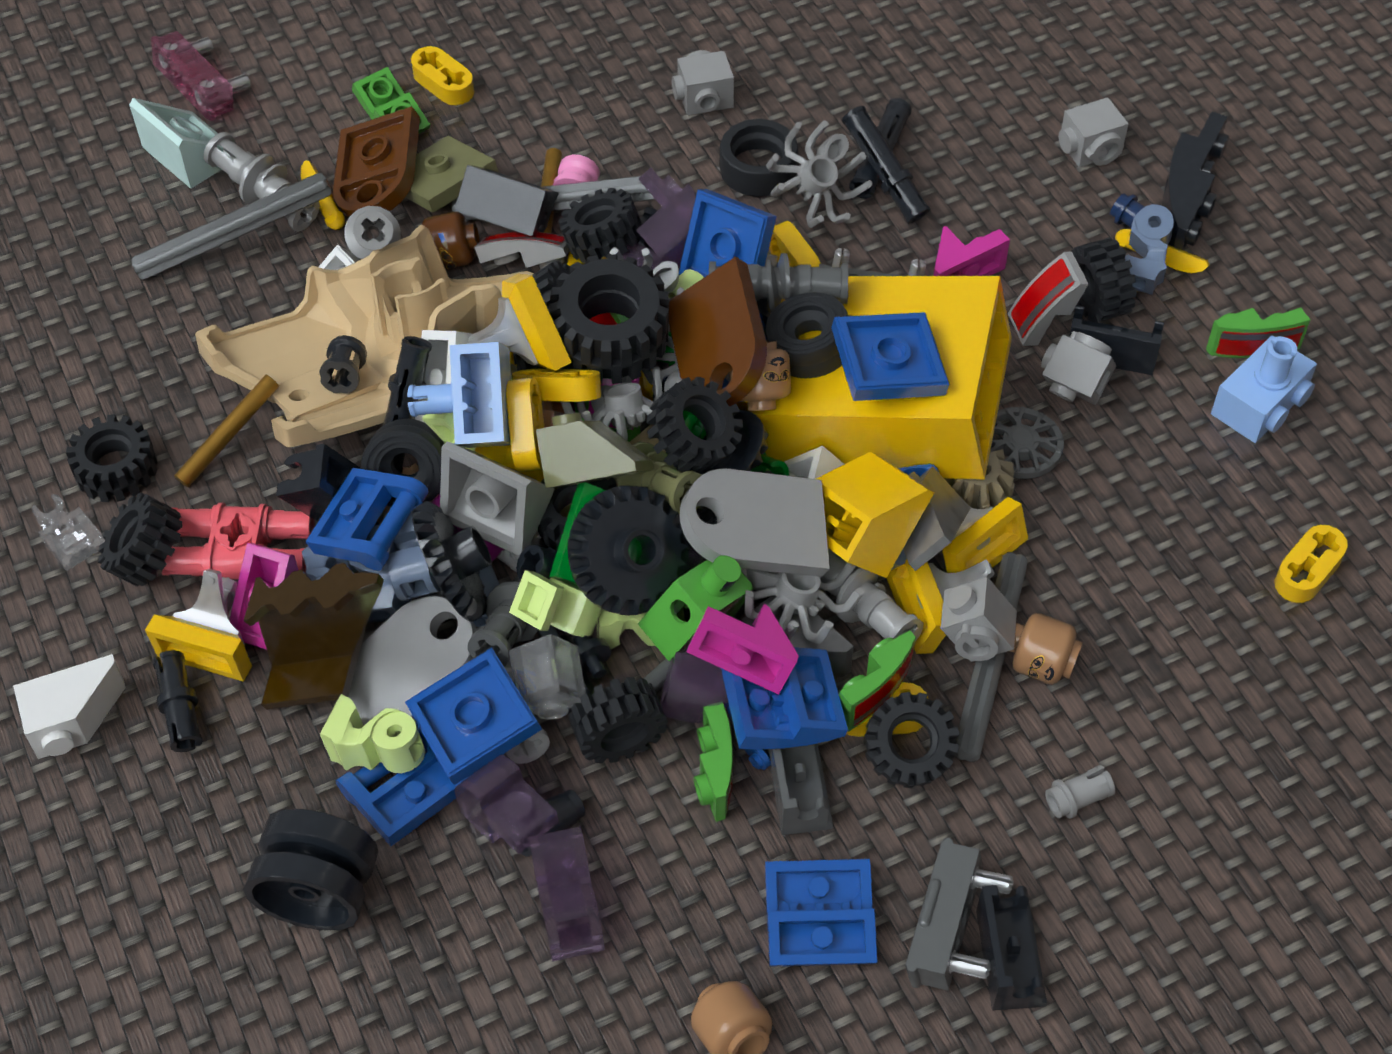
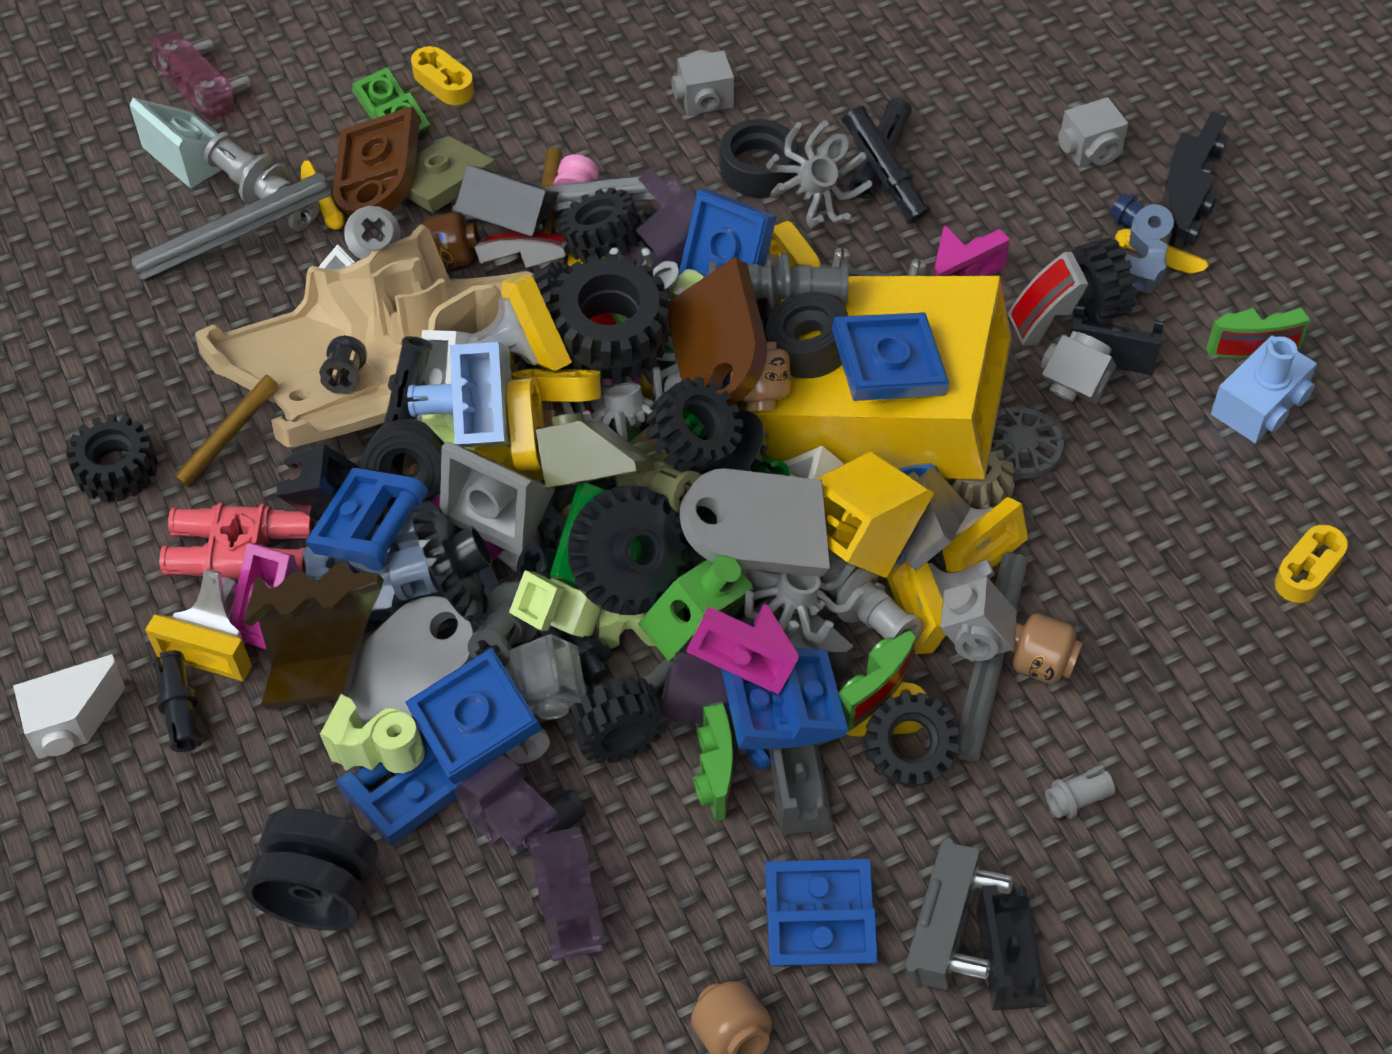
(68, 535): clear plate -> none
(140, 539): black tyre -> none

